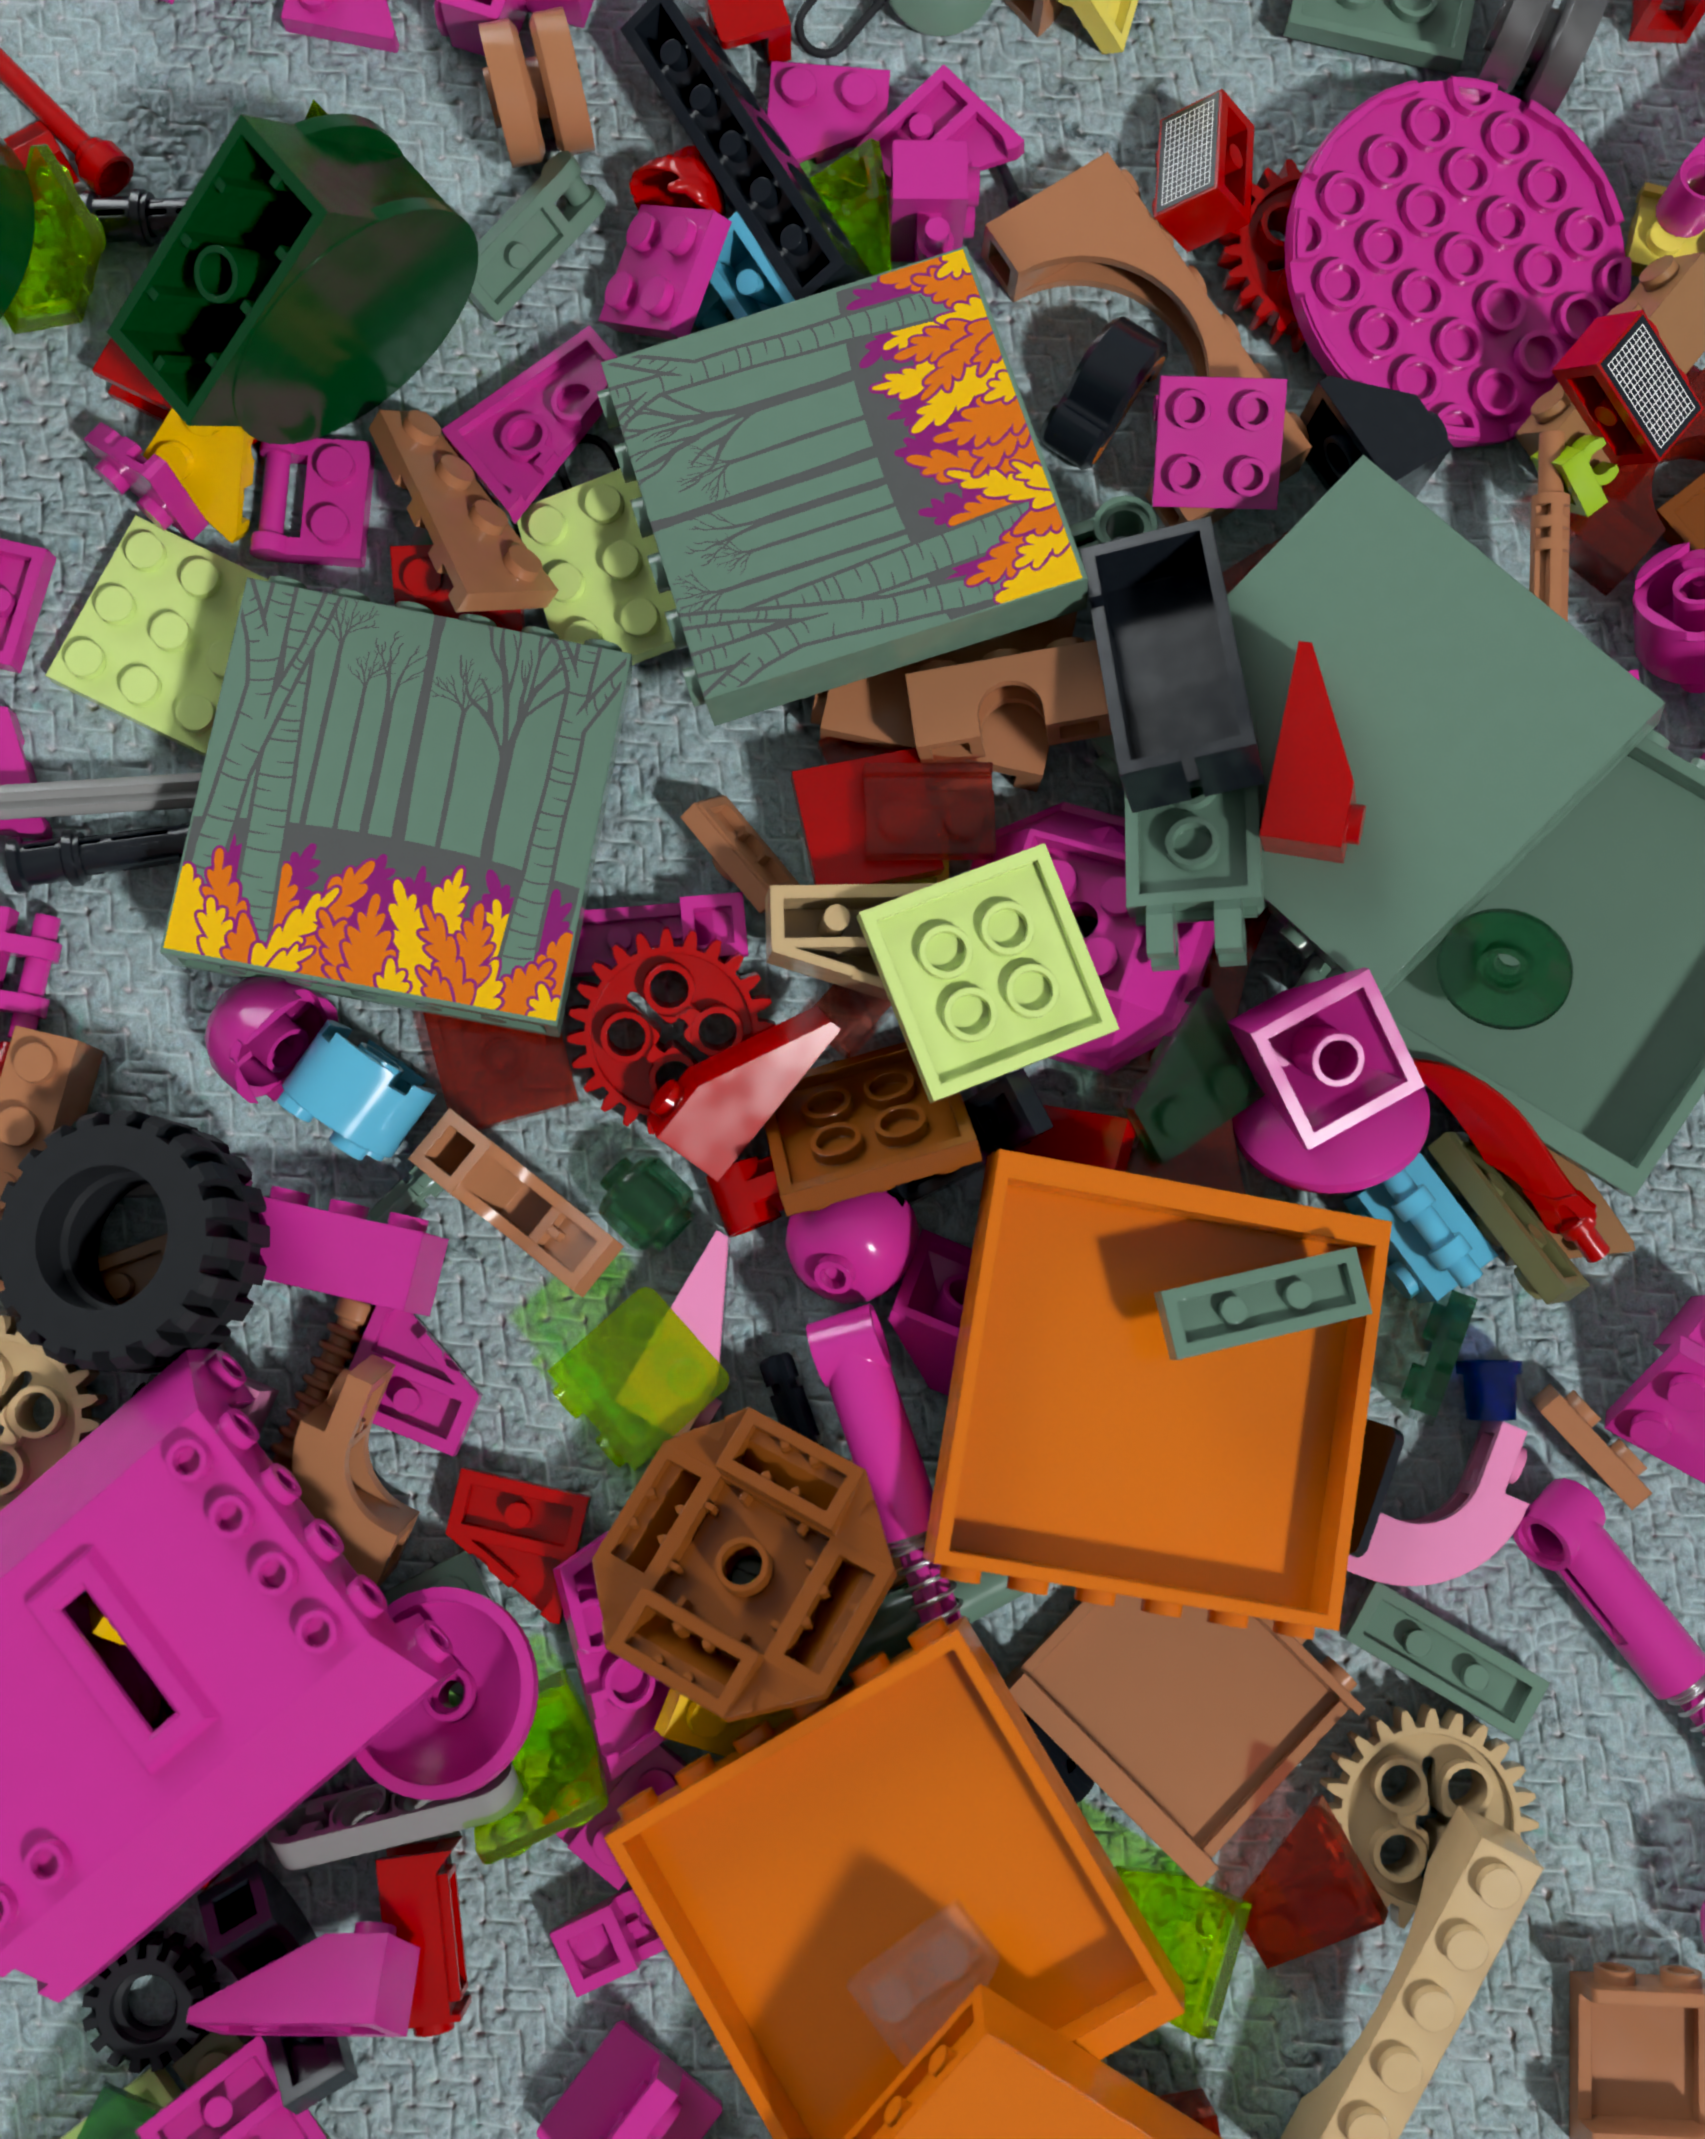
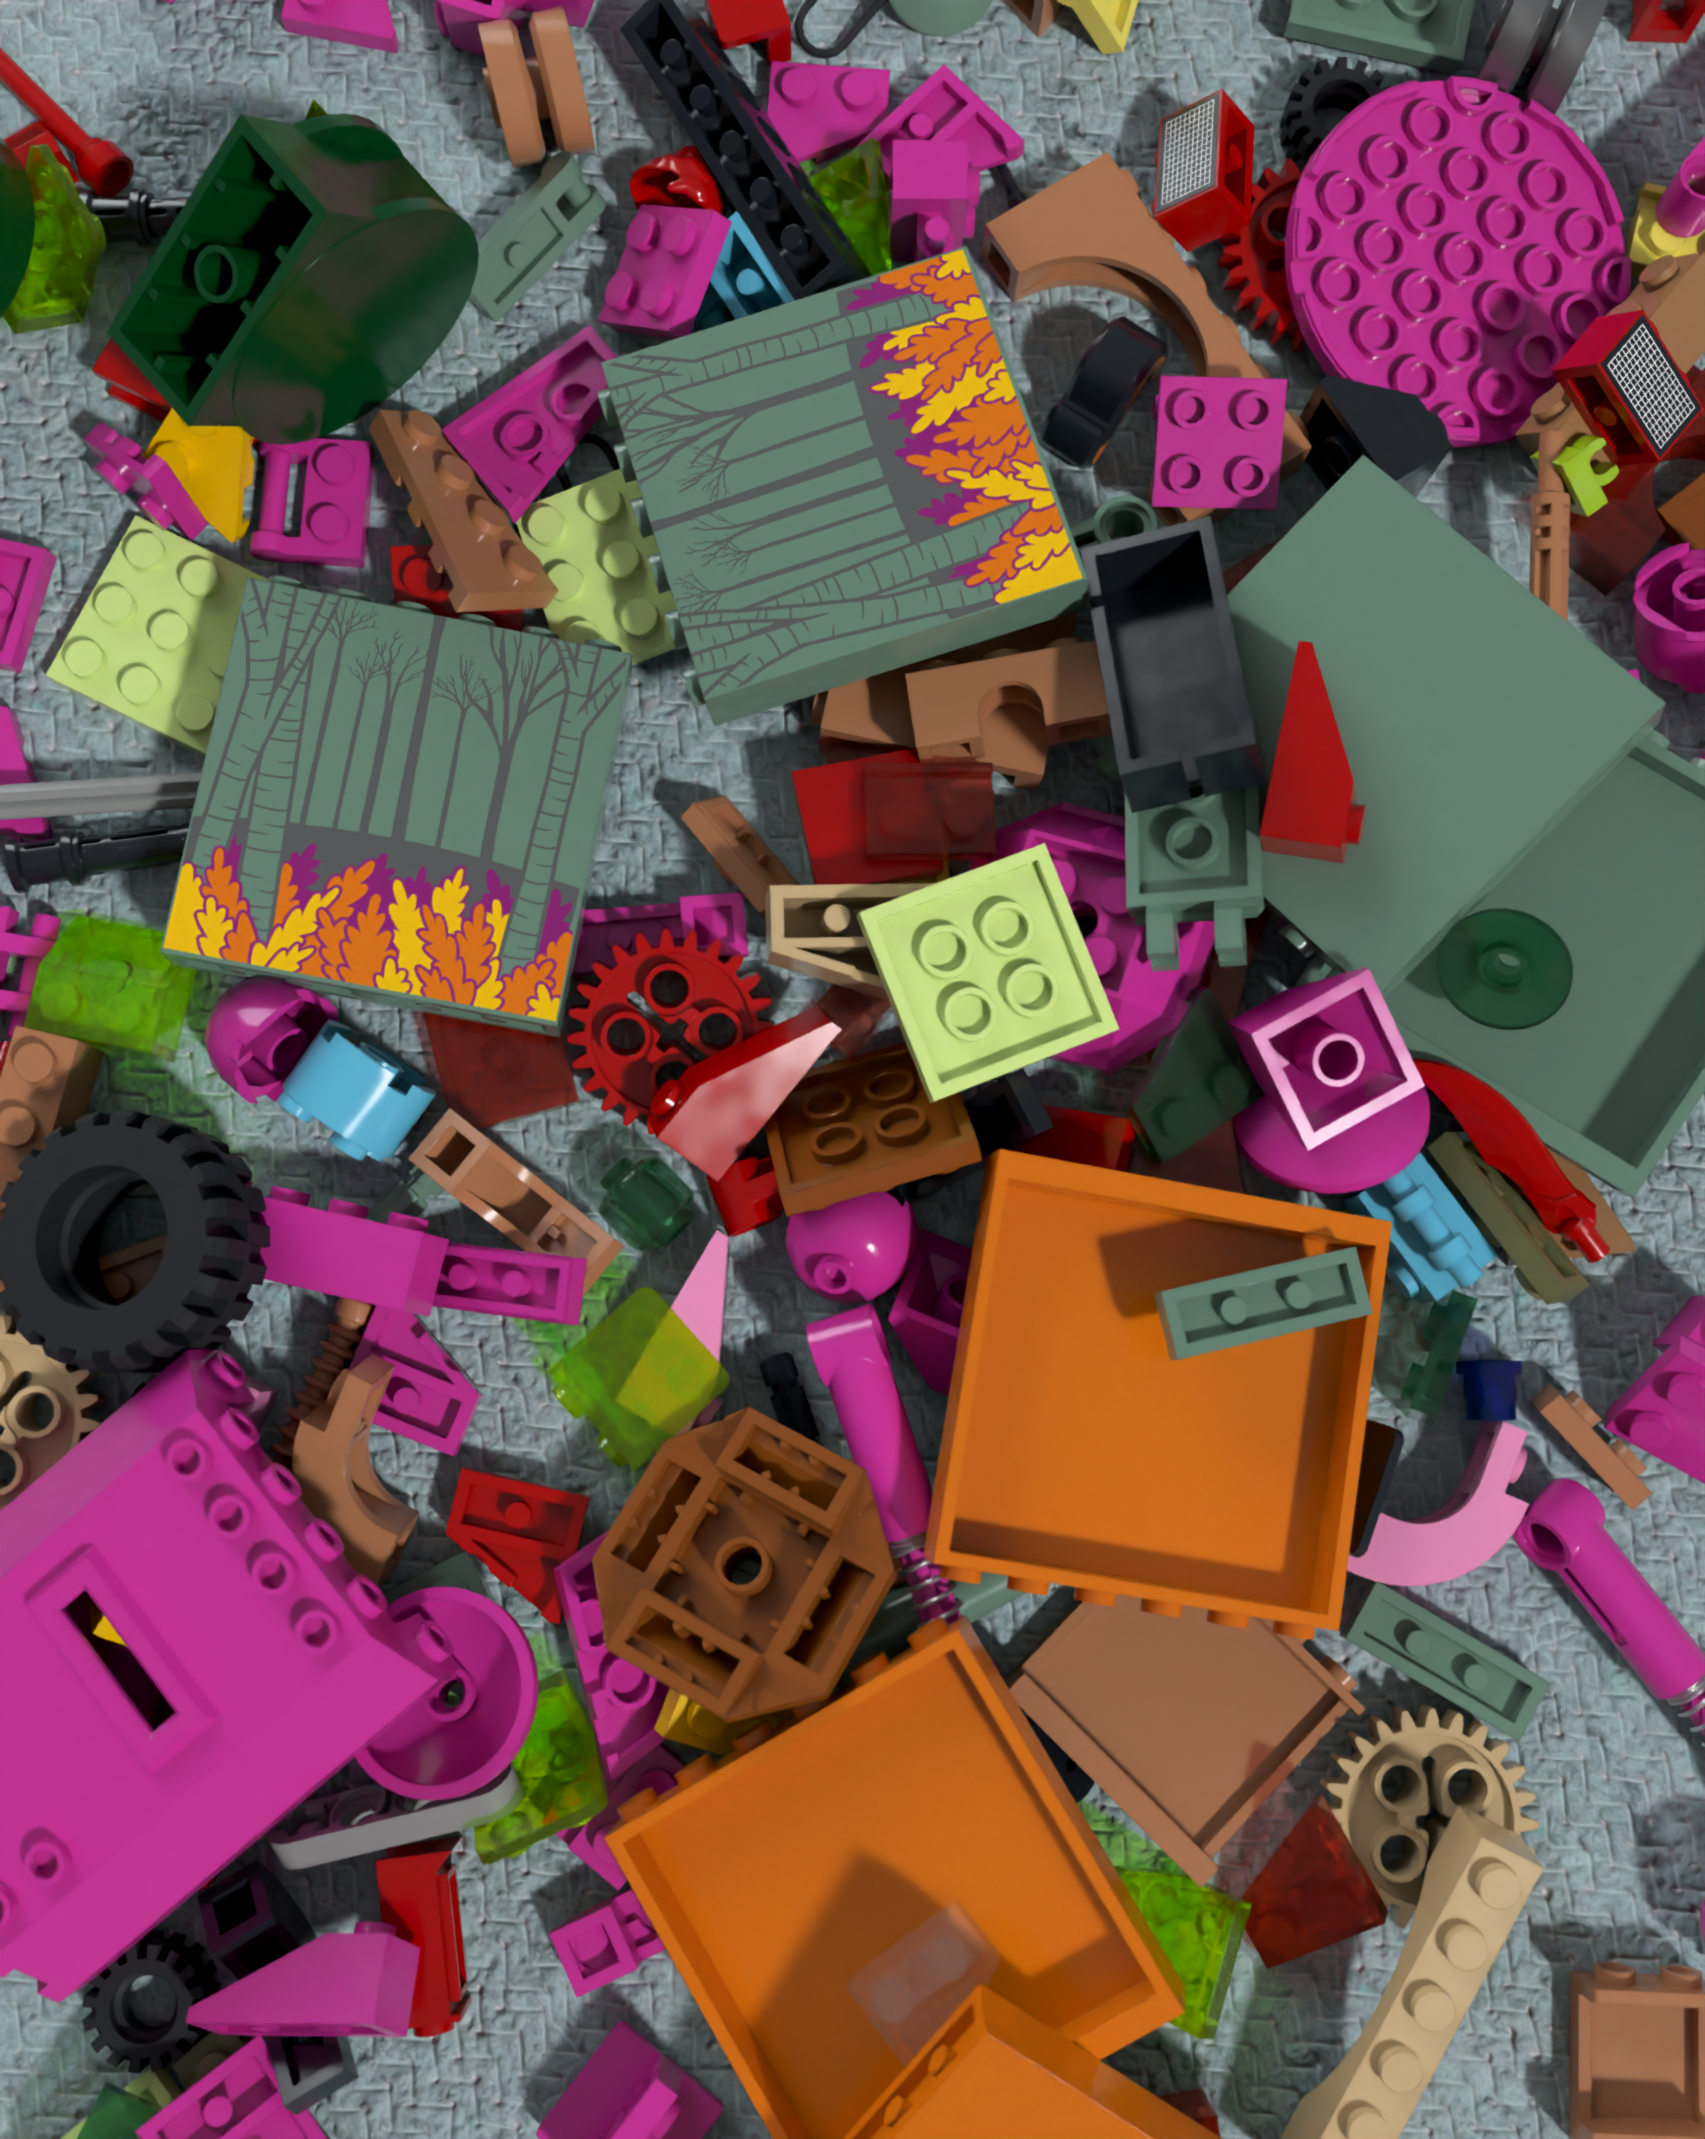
(111, 990): none -> clear neon green slope
(511, 1283): none -> dark pink tile
(1320, 89): none -> black tyre

